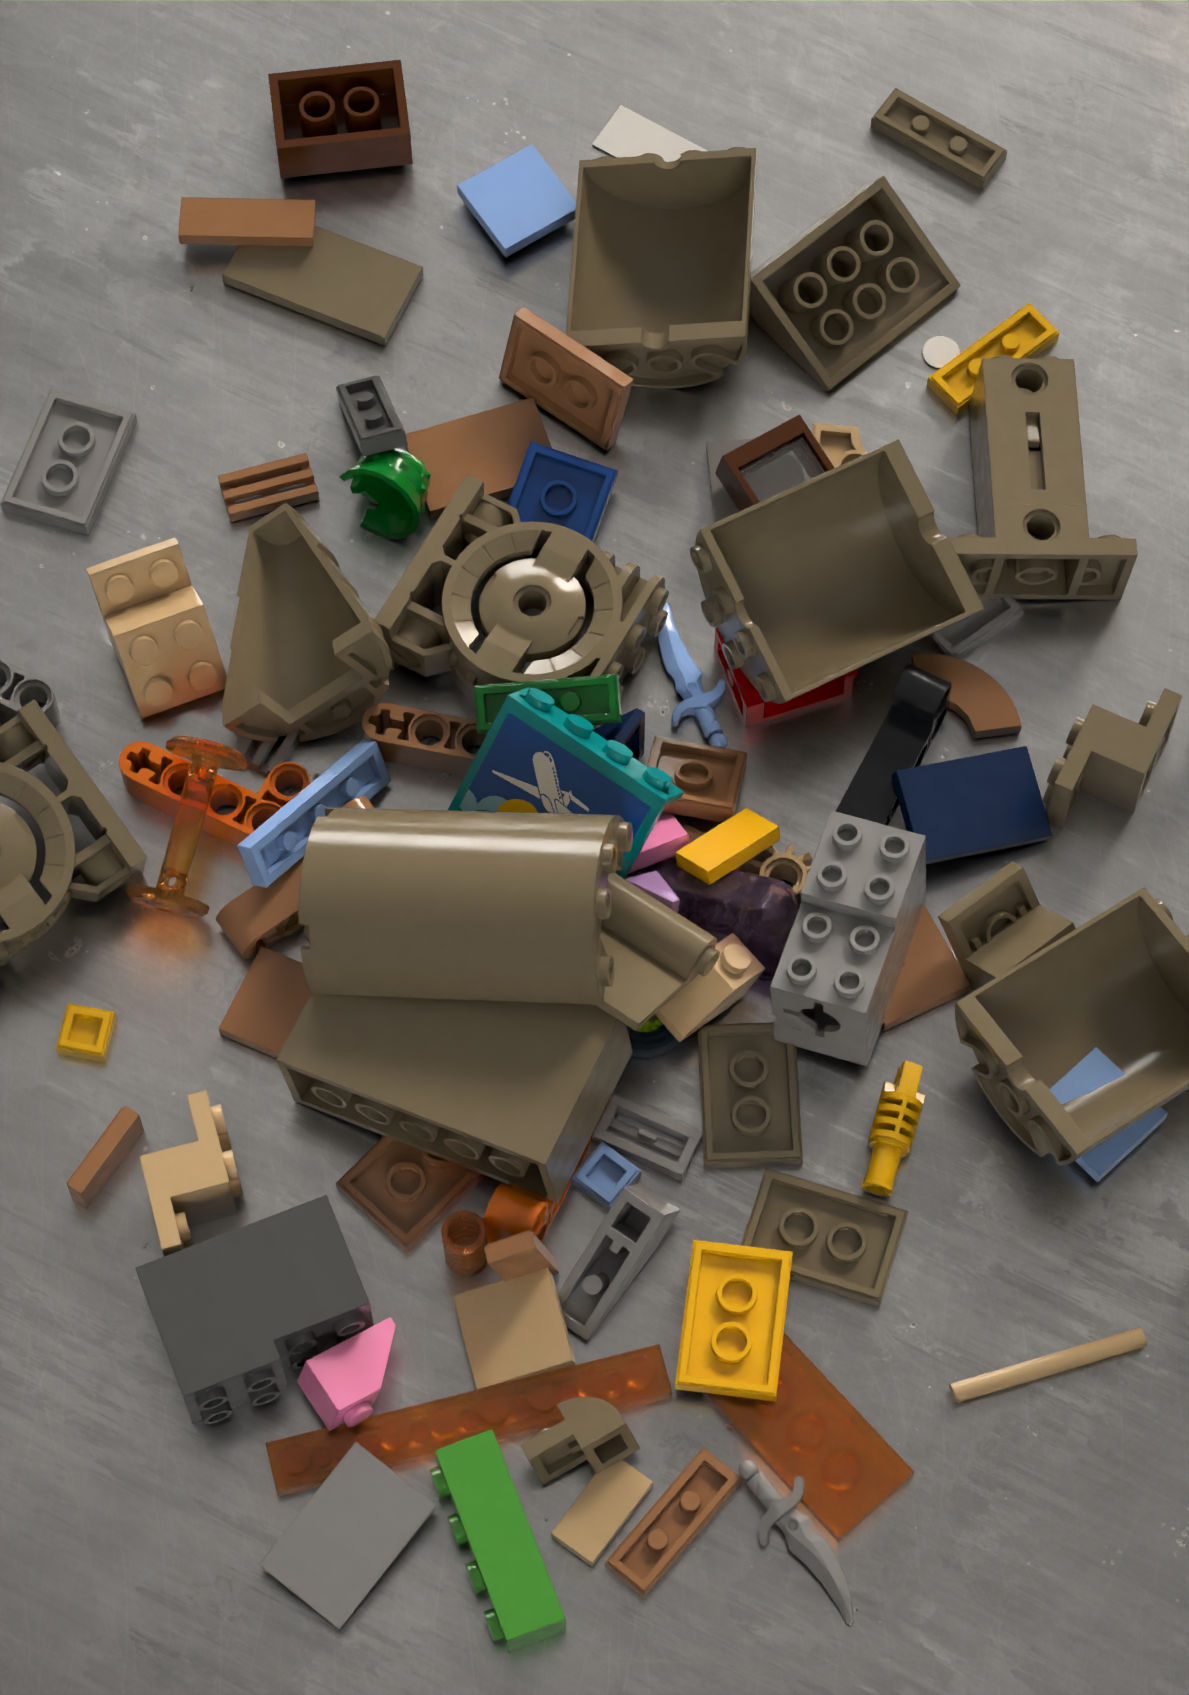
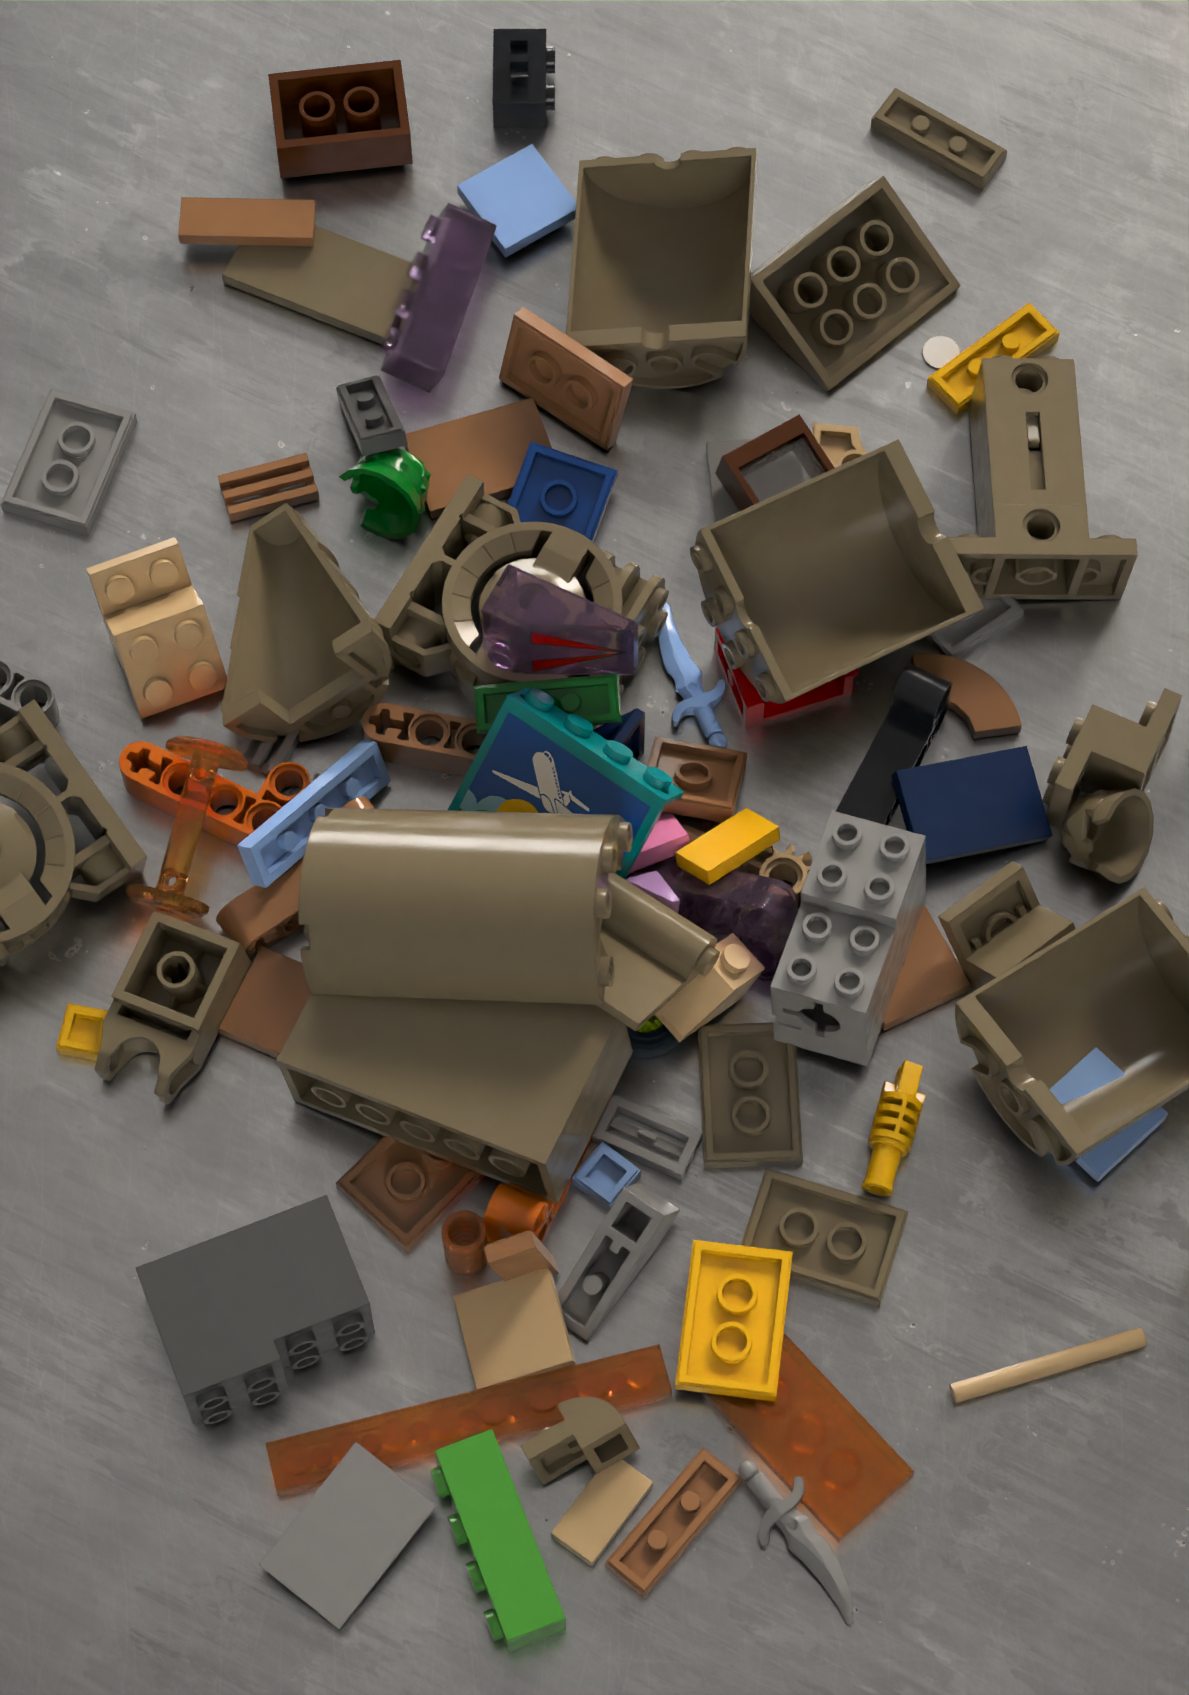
(105, 1157): medium nougat tile -> none
(167, 1016): none -> dark tan brick
(193, 1179): tan bracket -> none
(348, 1376): bright pink slope -> none
(437, 297): none -> clear purple brick
(521, 78): none -> black brick
(554, 631): none -> slope
(633, 135): white sticker -> none
(1109, 832): none -> dark tan helmet

